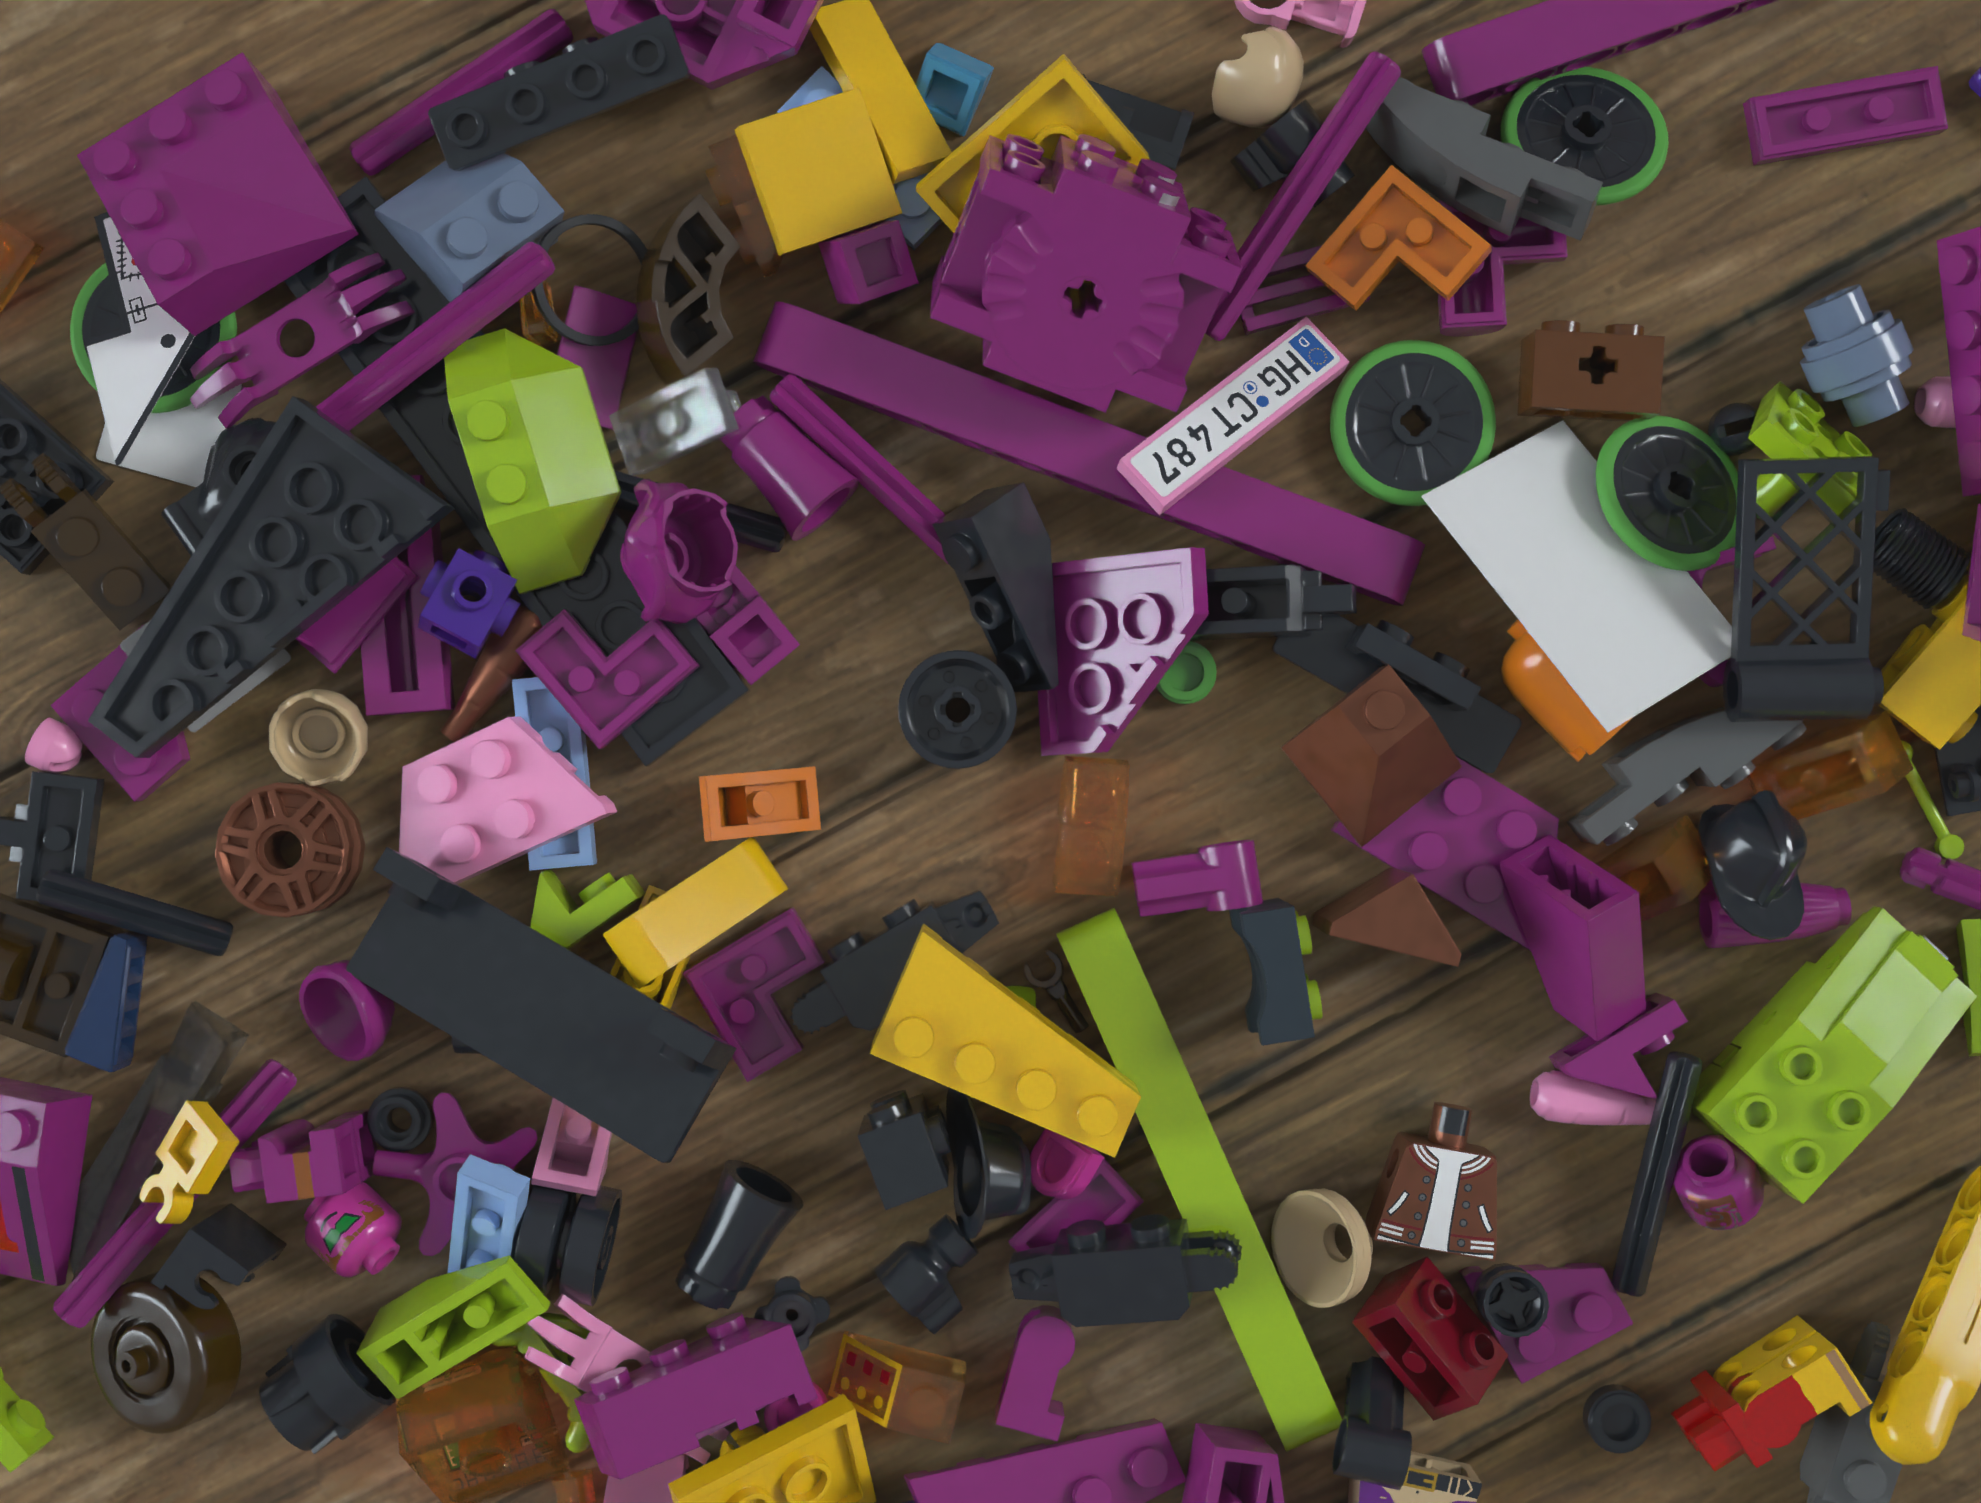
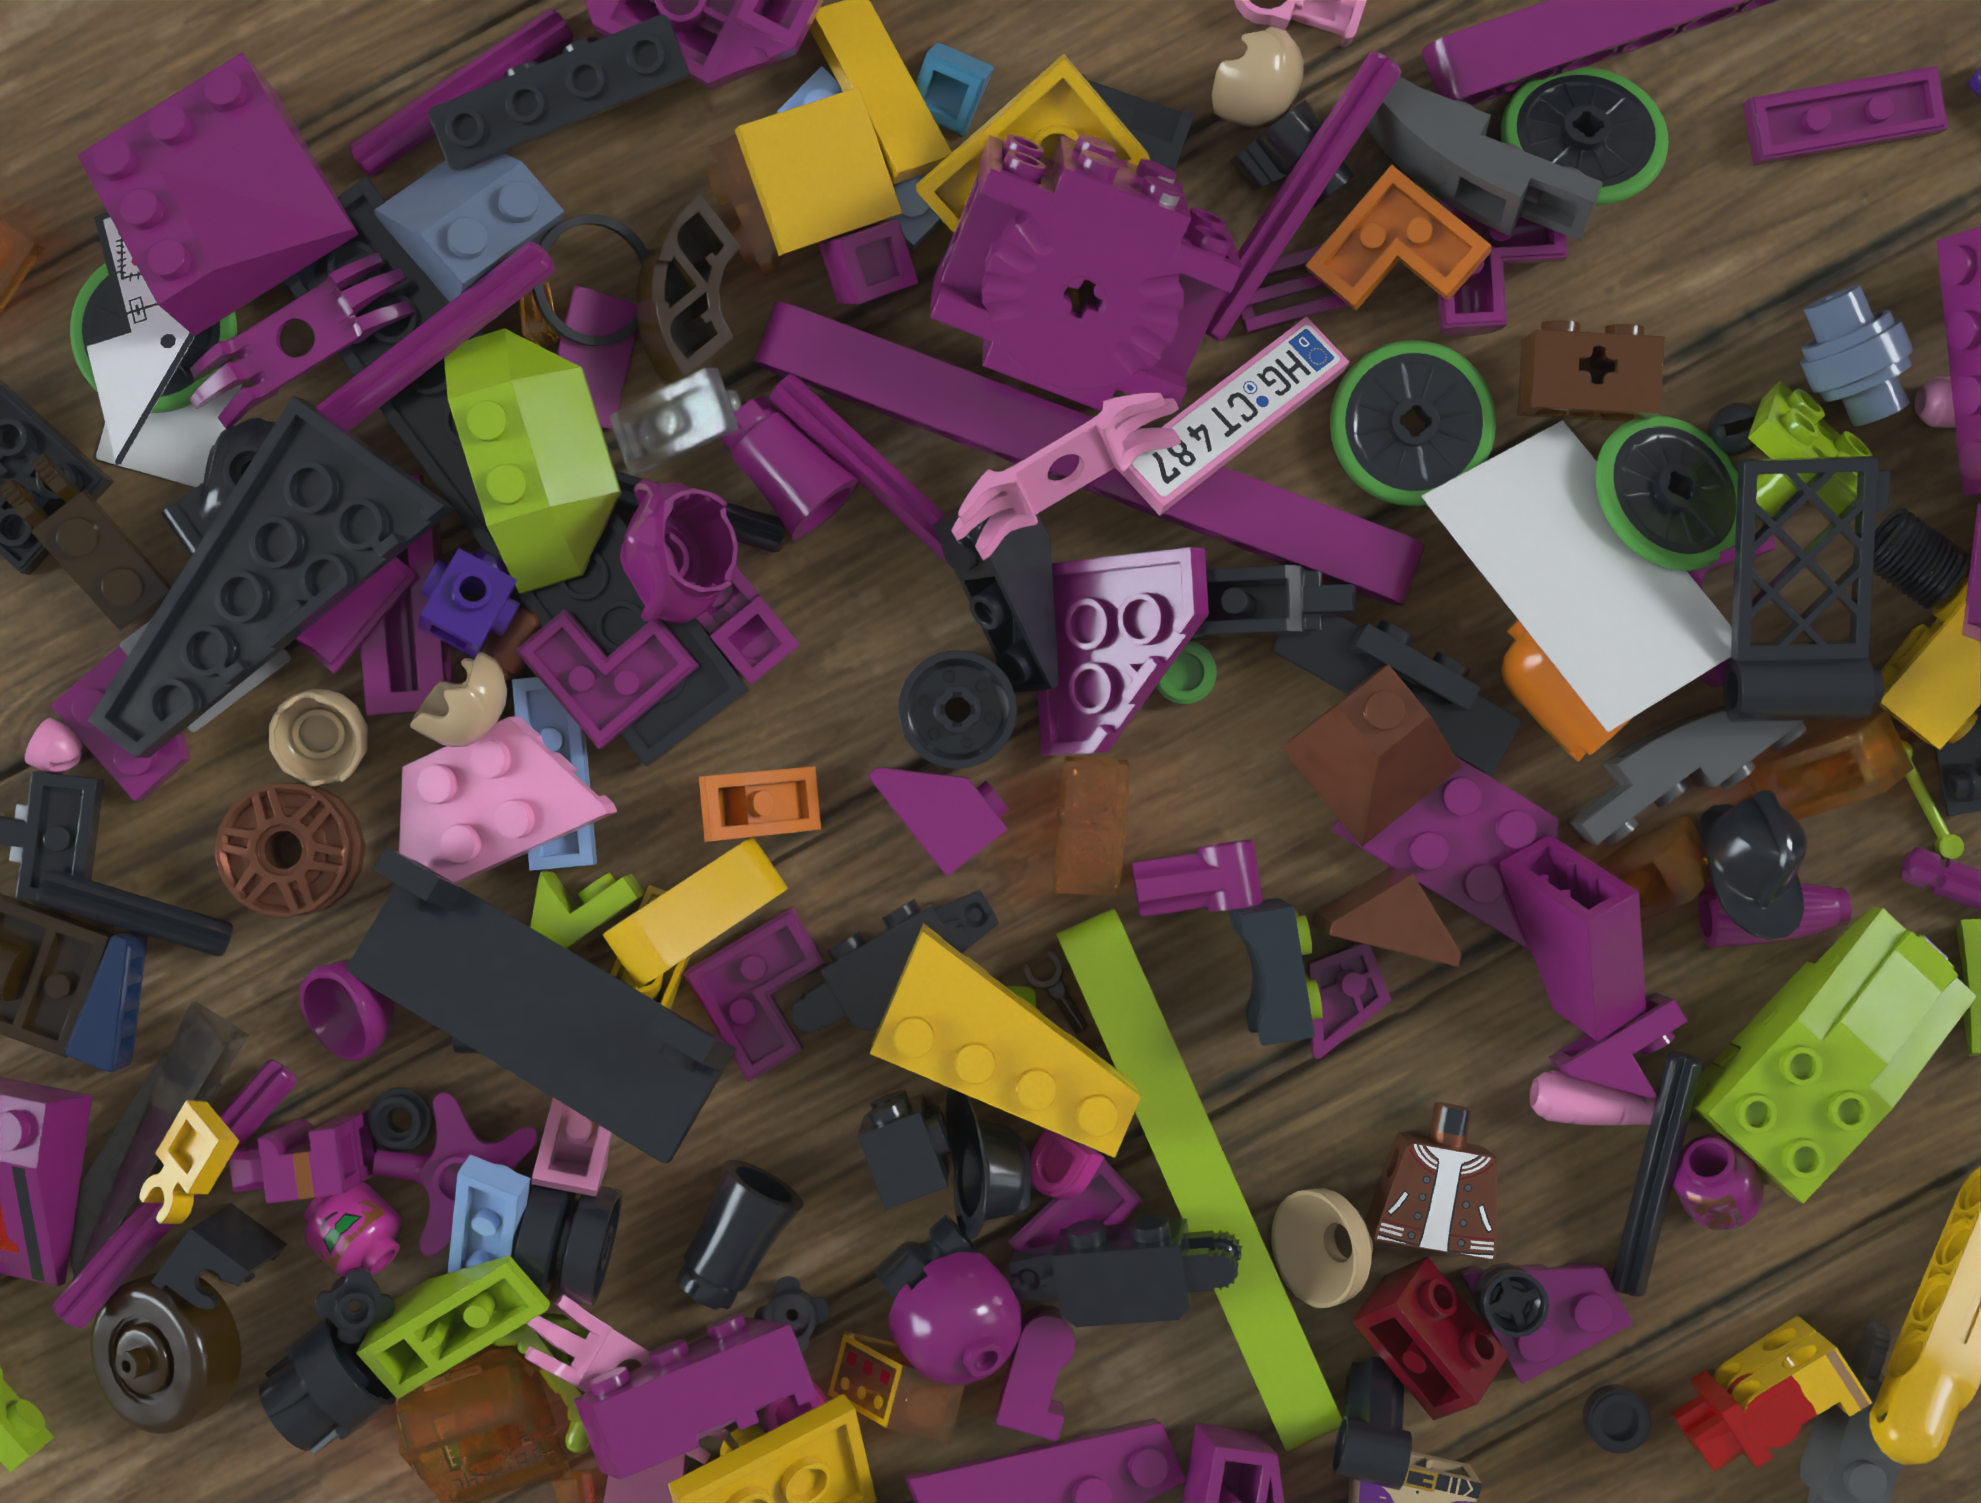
(360, 1287): none -> black plate
(466, 710): none -> tan hair
(944, 812): none -> magenta slope
(957, 1319): none -> magenta cylinder
(1024, 490): none -> bright pink piece
(1349, 994): none -> magenta piece

